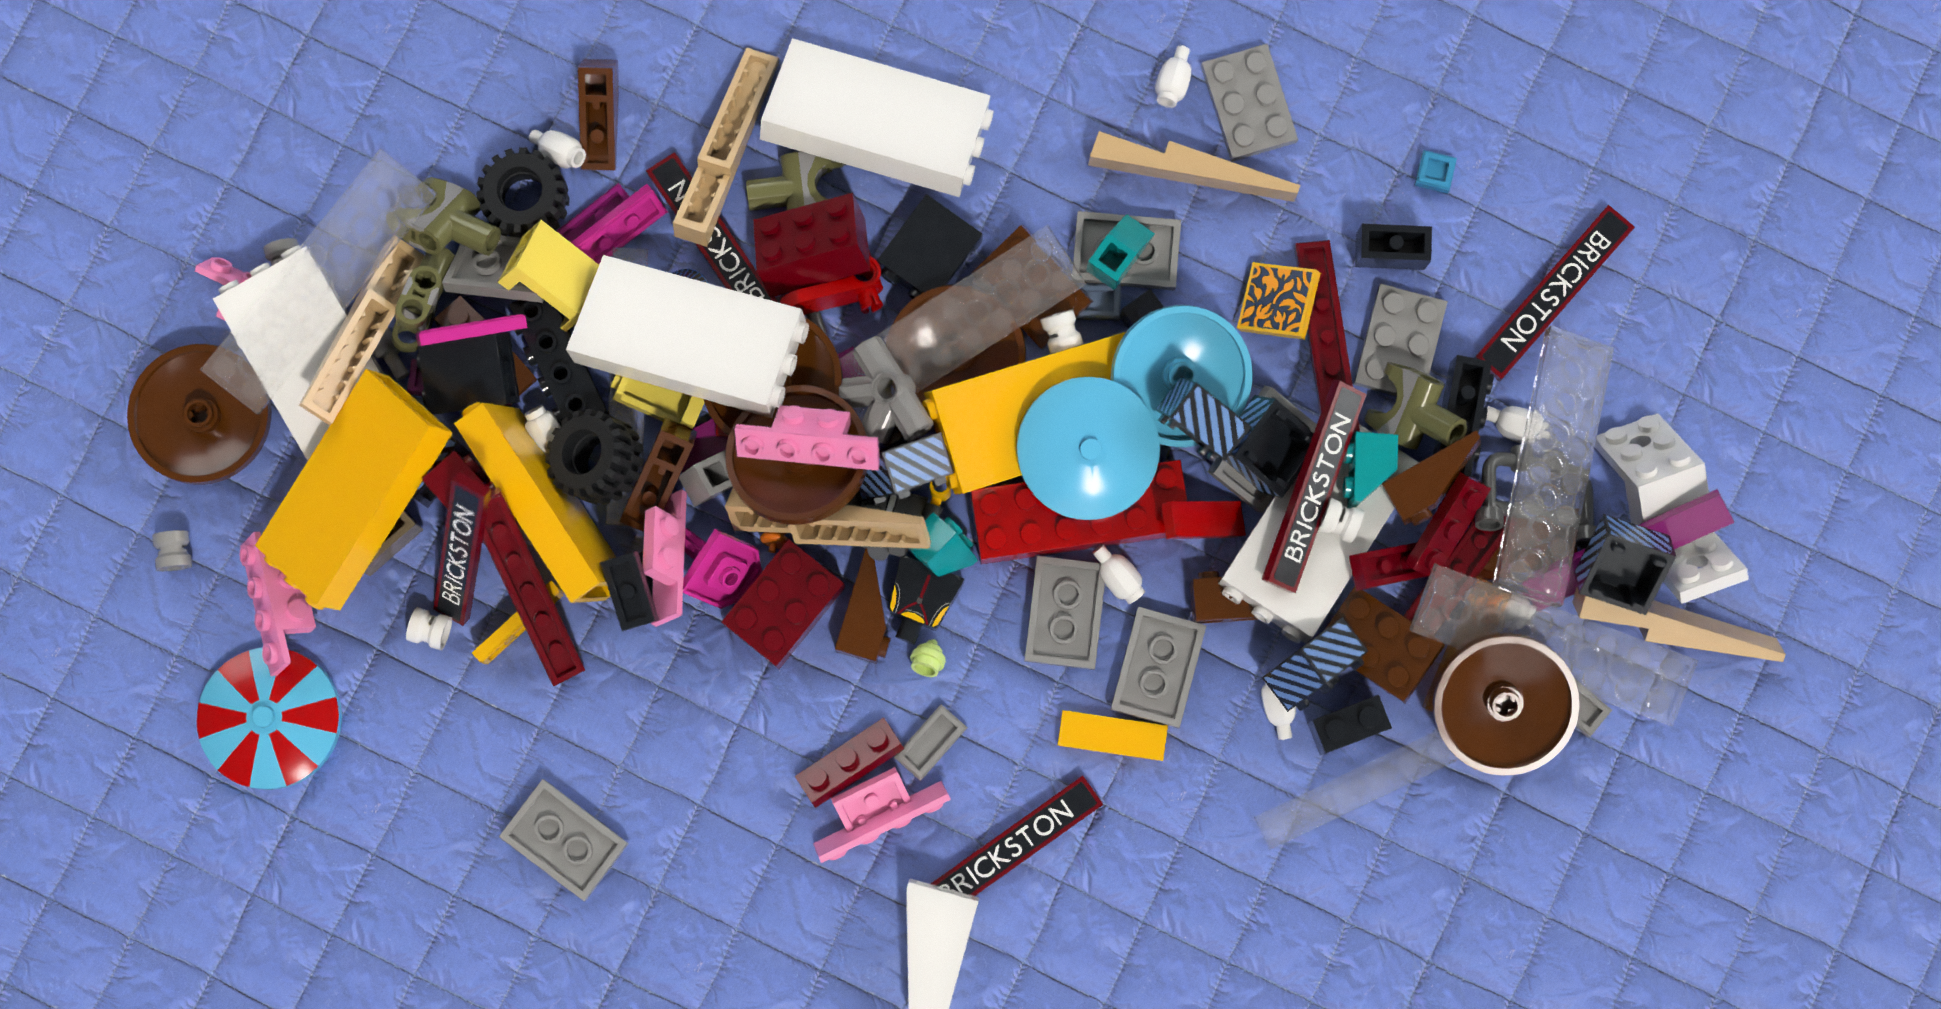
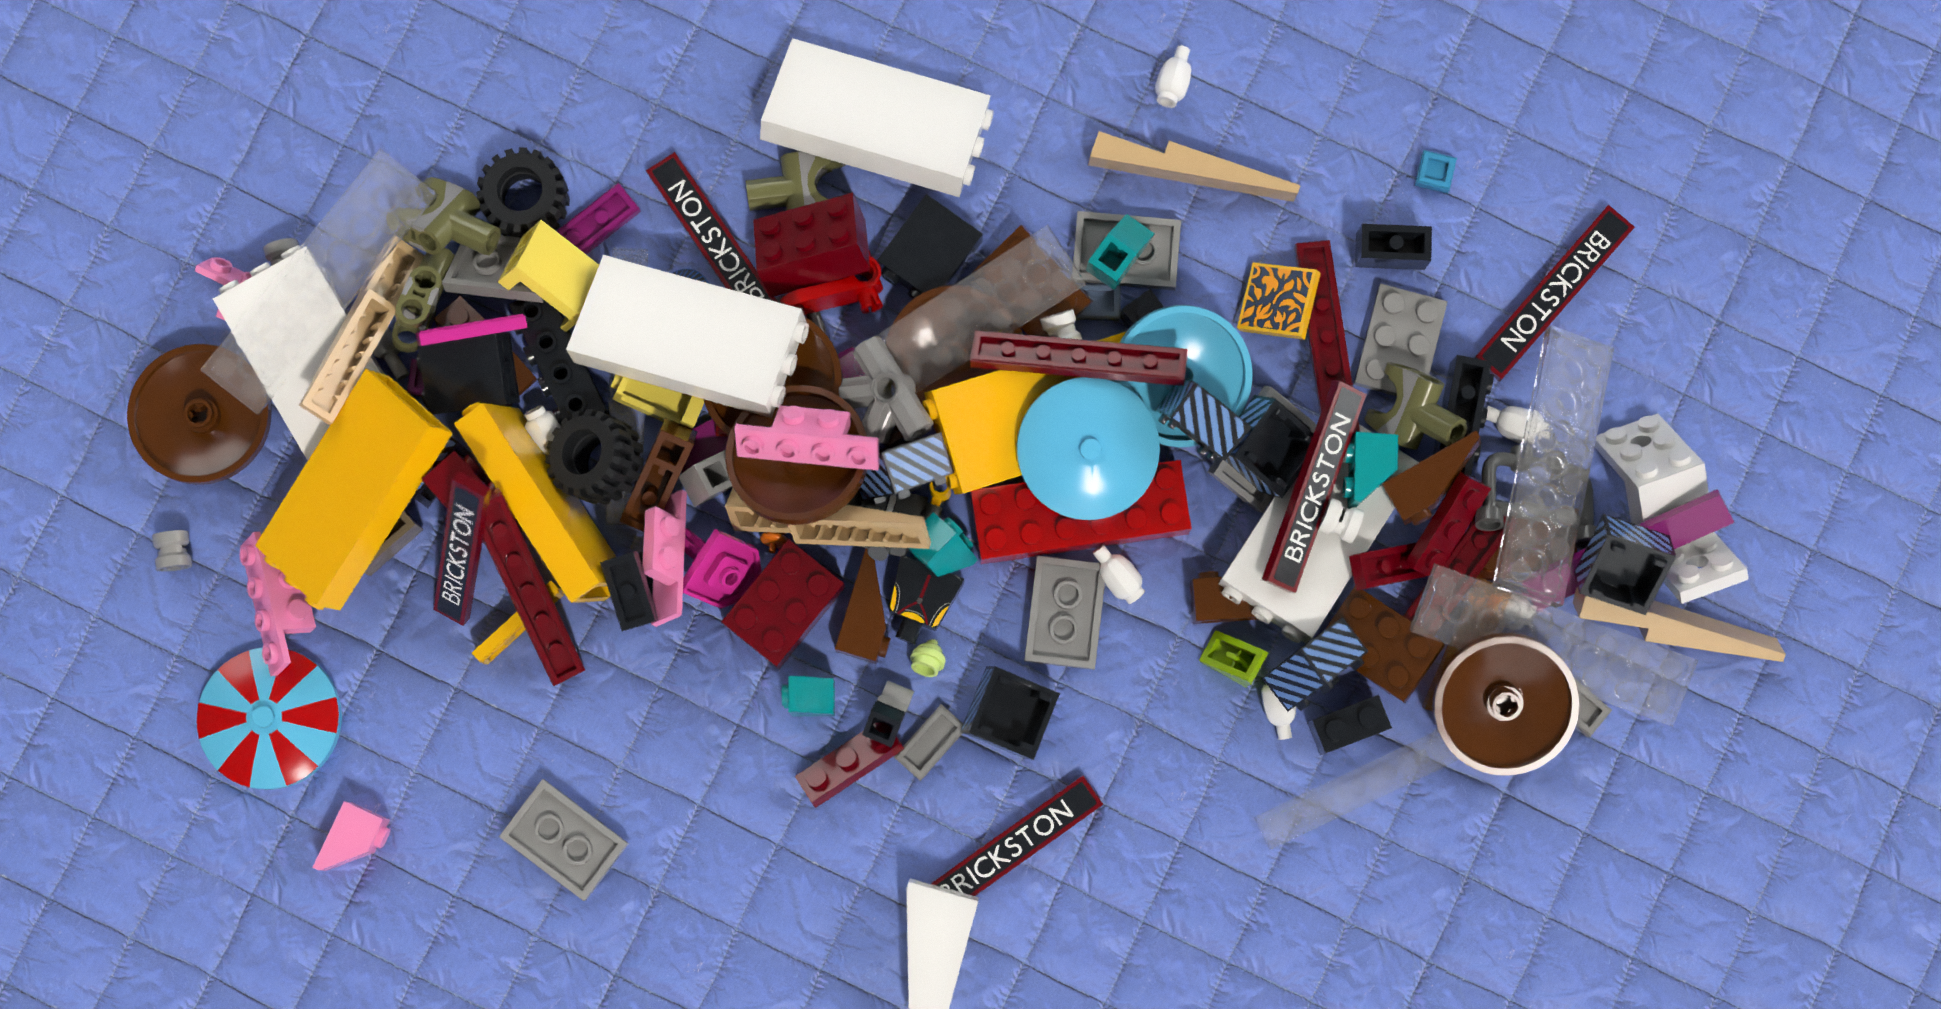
(352, 836): none -> bright pink slope
(429, 628): white wheel -> none
(559, 147): white plant -> none
(598, 112): reddish brown slope -> none
(621, 224): dark pink tile -> none
(724, 148): tan slope -> none
(809, 696): none -> teal slope
(874, 809): bright pink bracket -> none
(890, 710): none -> black leg
(1010, 712): none -> black container
(1079, 358): none -> dark red tile
(1112, 735): yellow tile -> none
(1158, 667): light grey plate -> none
(1203, 519): red tile -> none
(1233, 658): none -> lime slope
(1249, 102): light grey plate -> none

